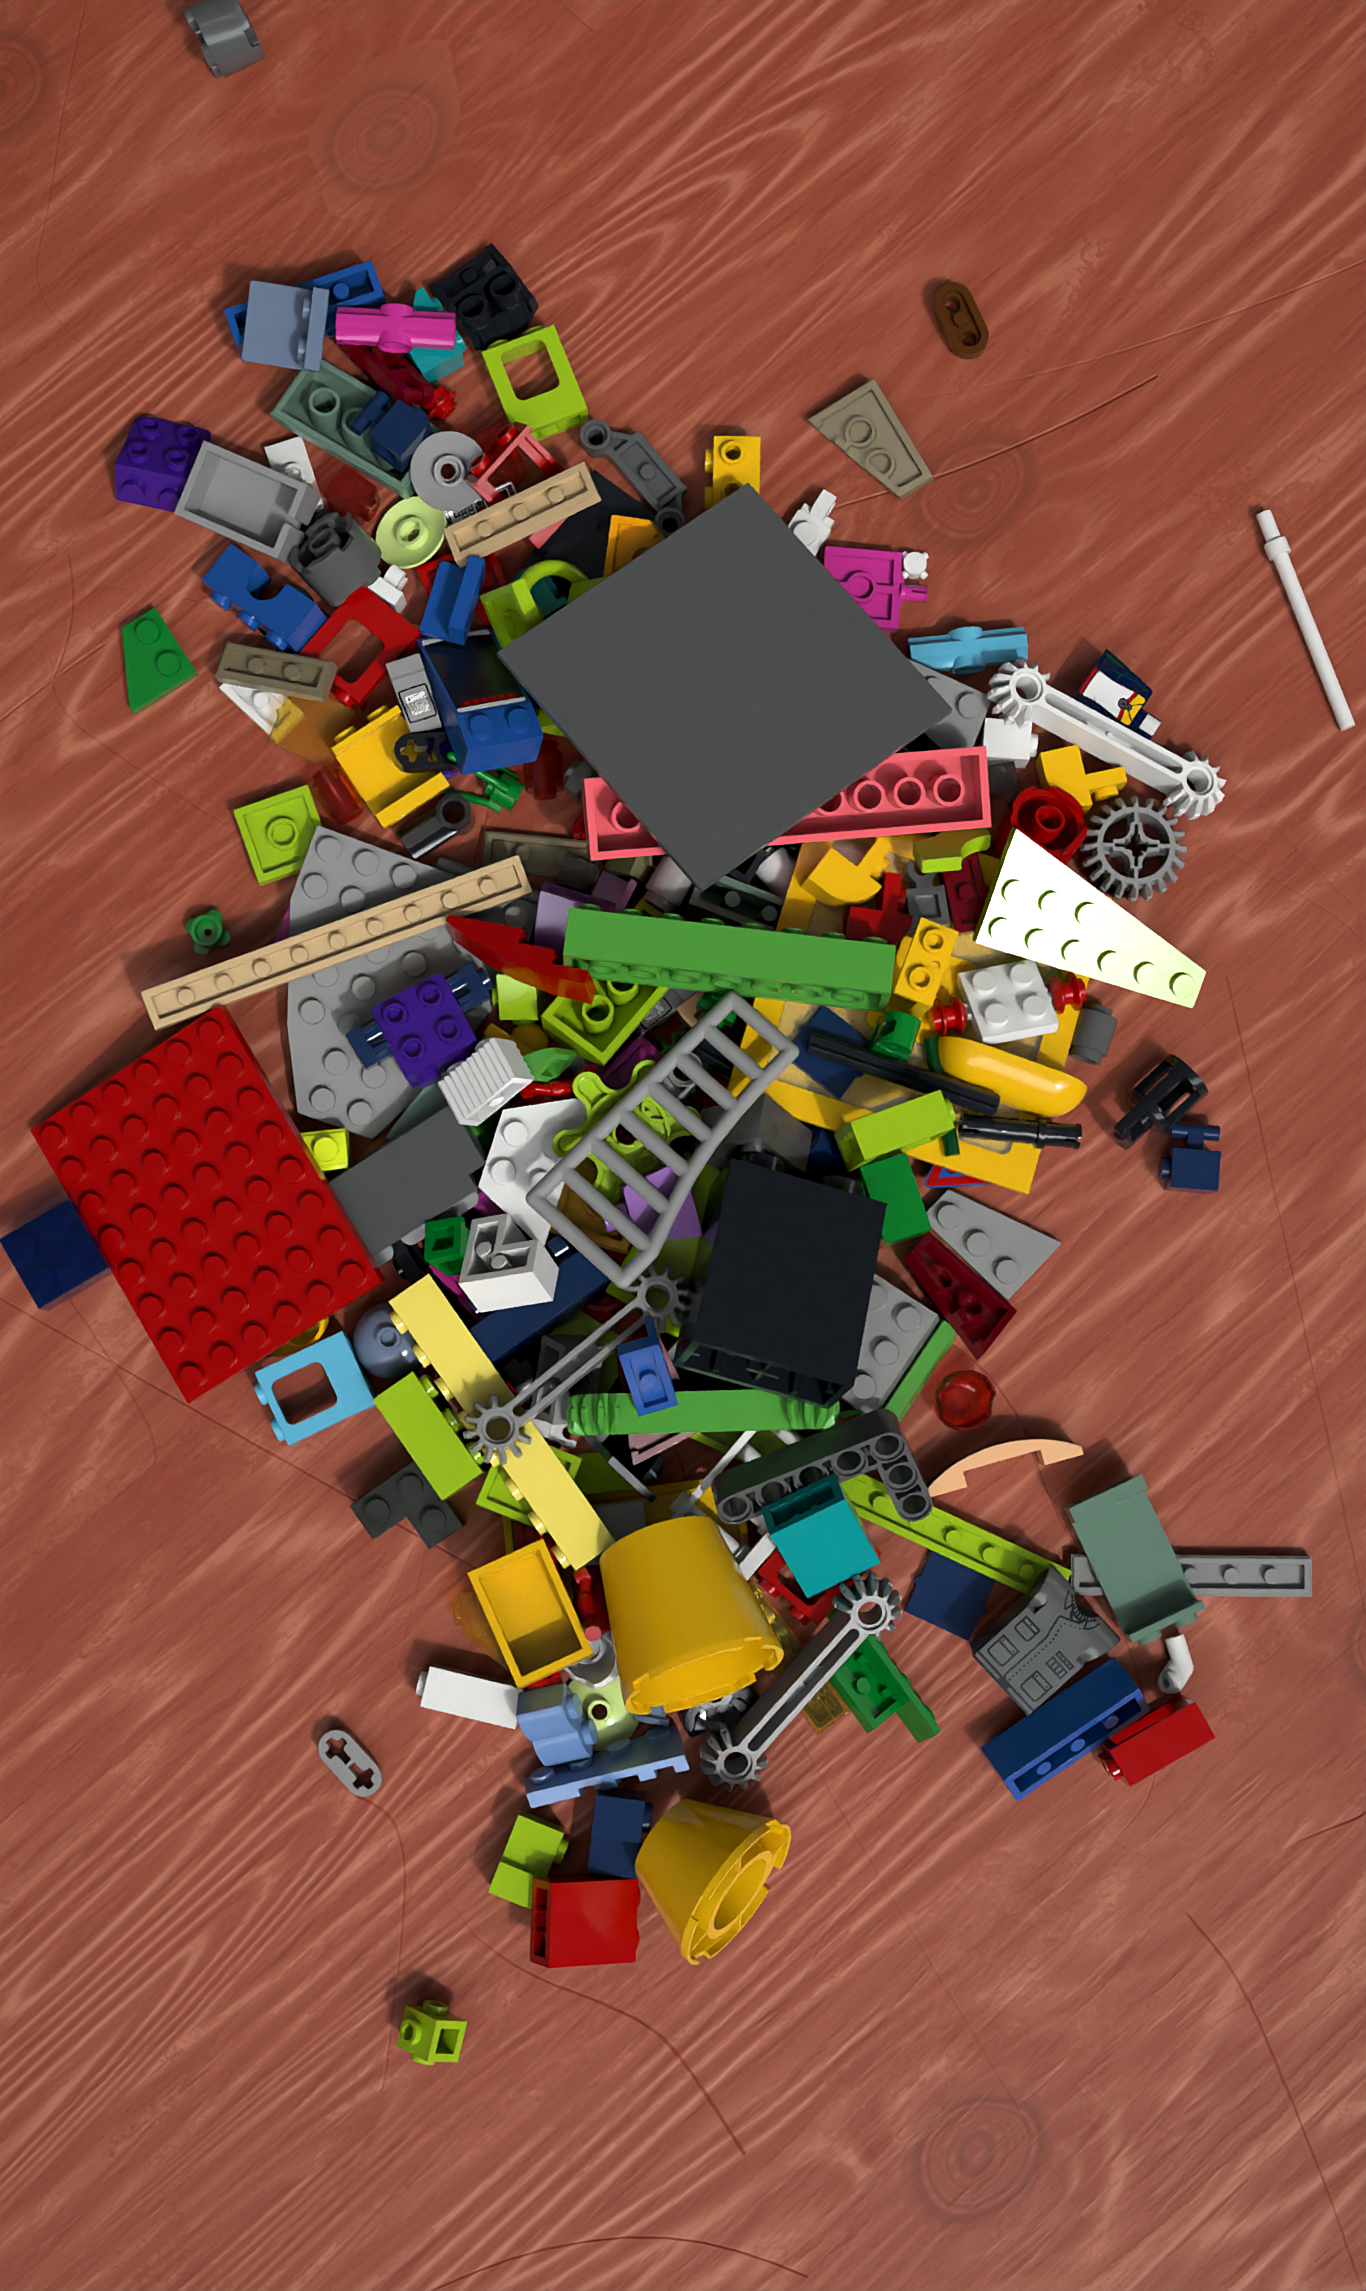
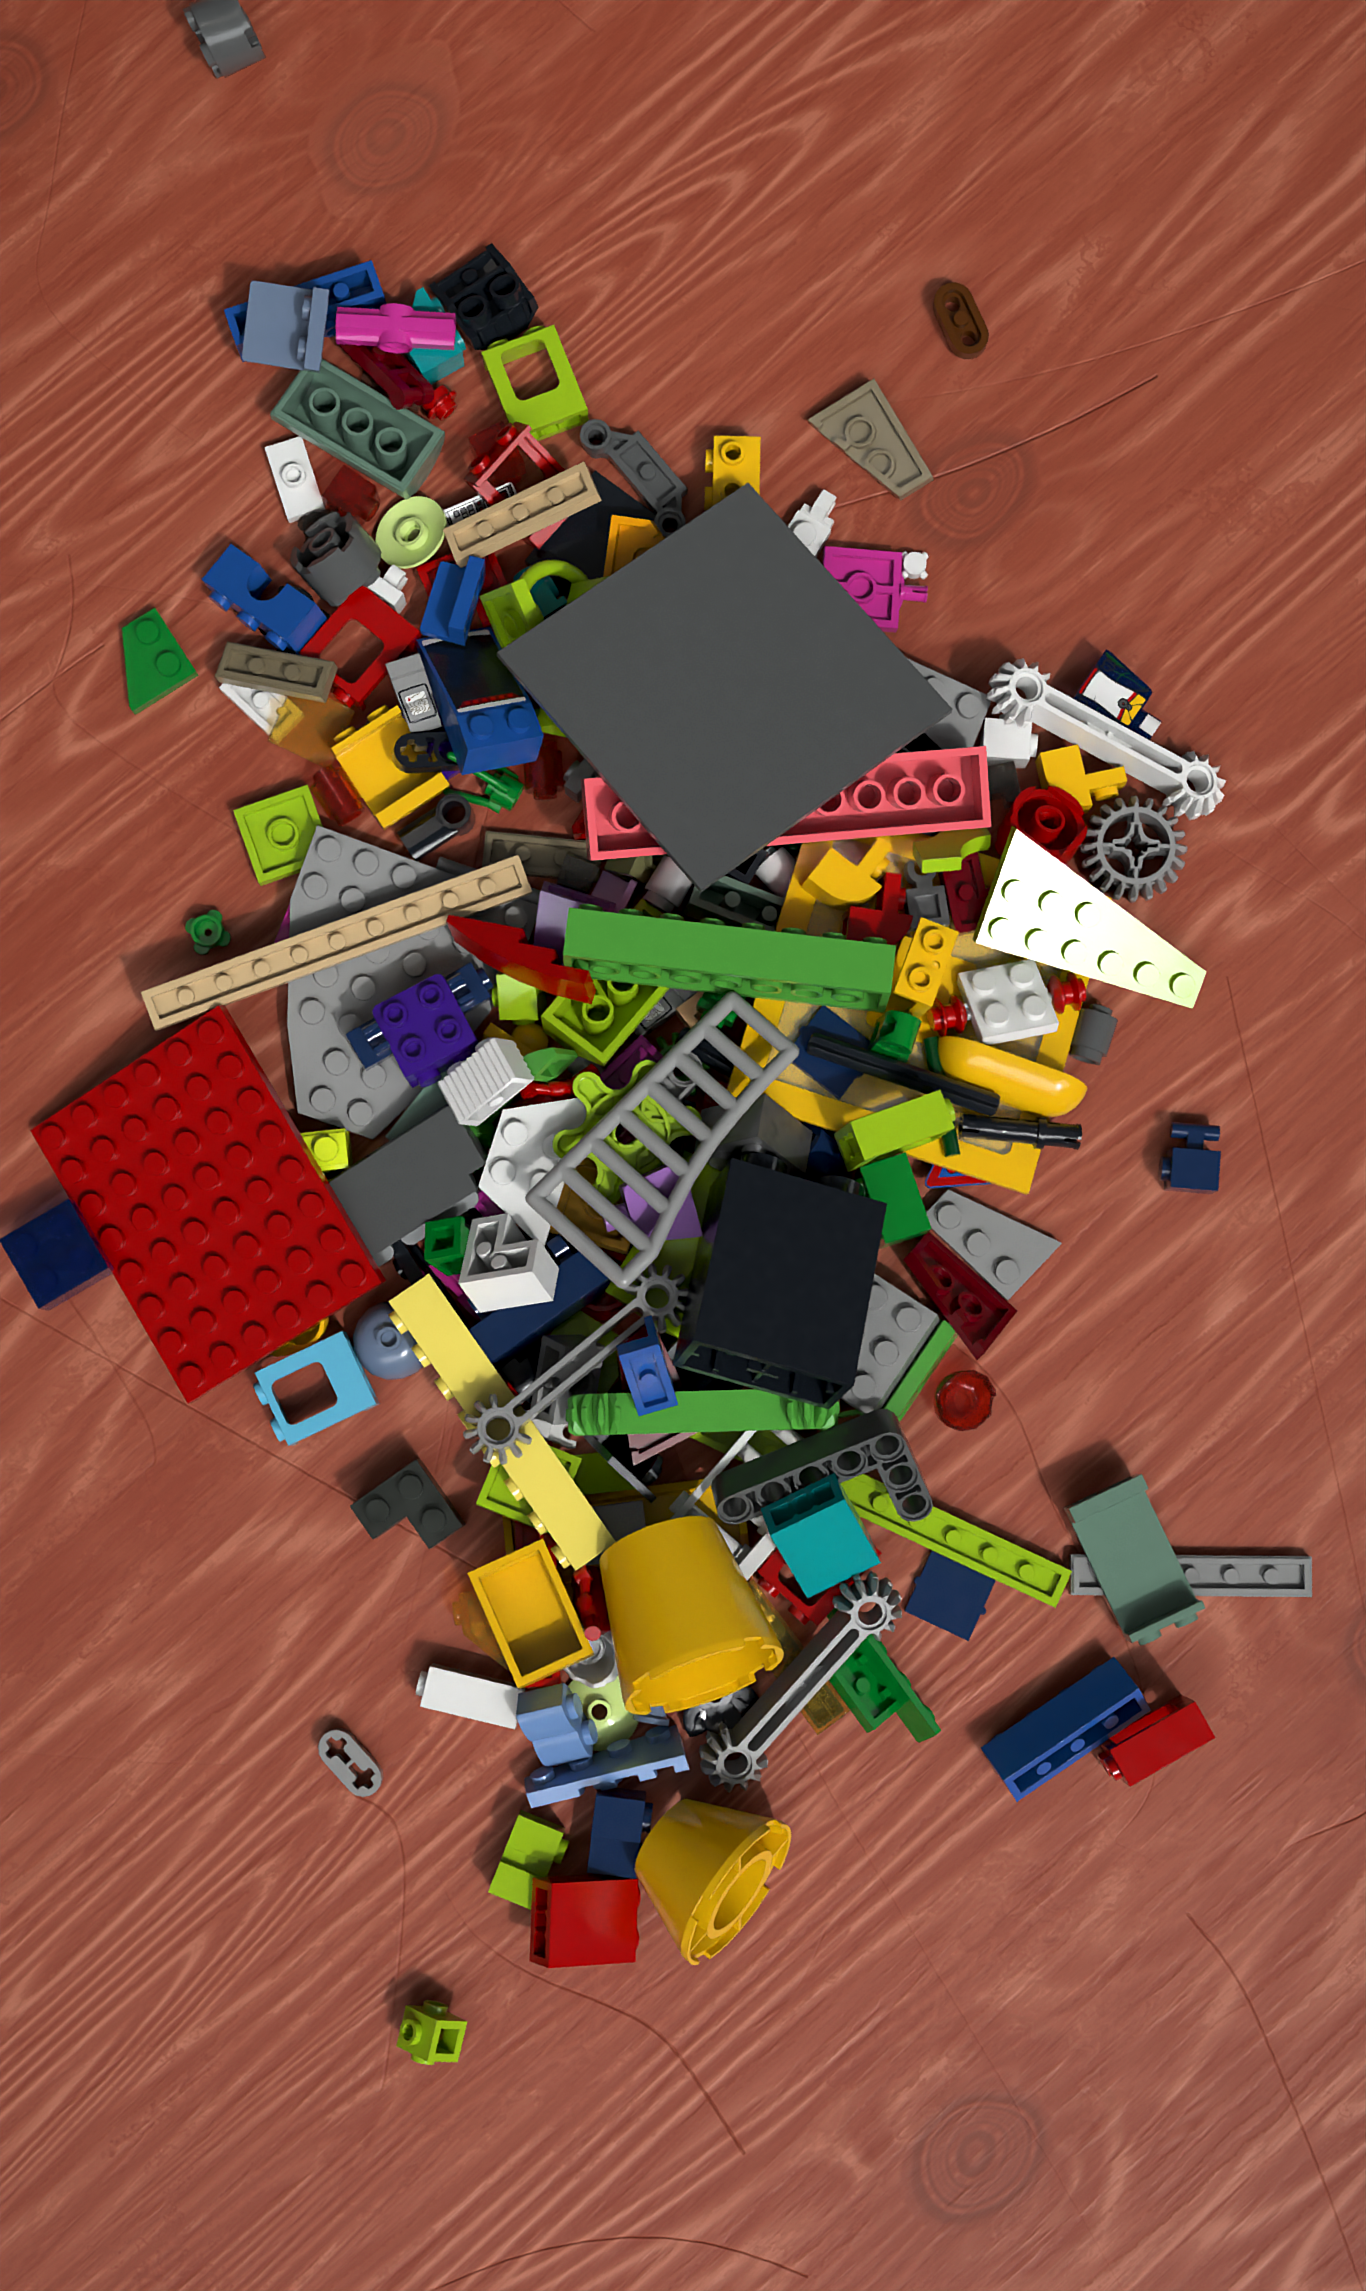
(157, 462): dark purple bracket -> none
(247, 502): light grey piece -> none
(395, 432): dark blue brick -> none
(426, 464): light grey dish -> none
(431, 1434): lime piece -> none
(969, 649): medium azure piece -> none
(1041, 1641): dark grey piece -> none
(1047, 1450): light nougat slope -> none
(1149, 1110): black piece -> none
(1179, 1666): white arm -> none
(1277, 551): white bar -> none

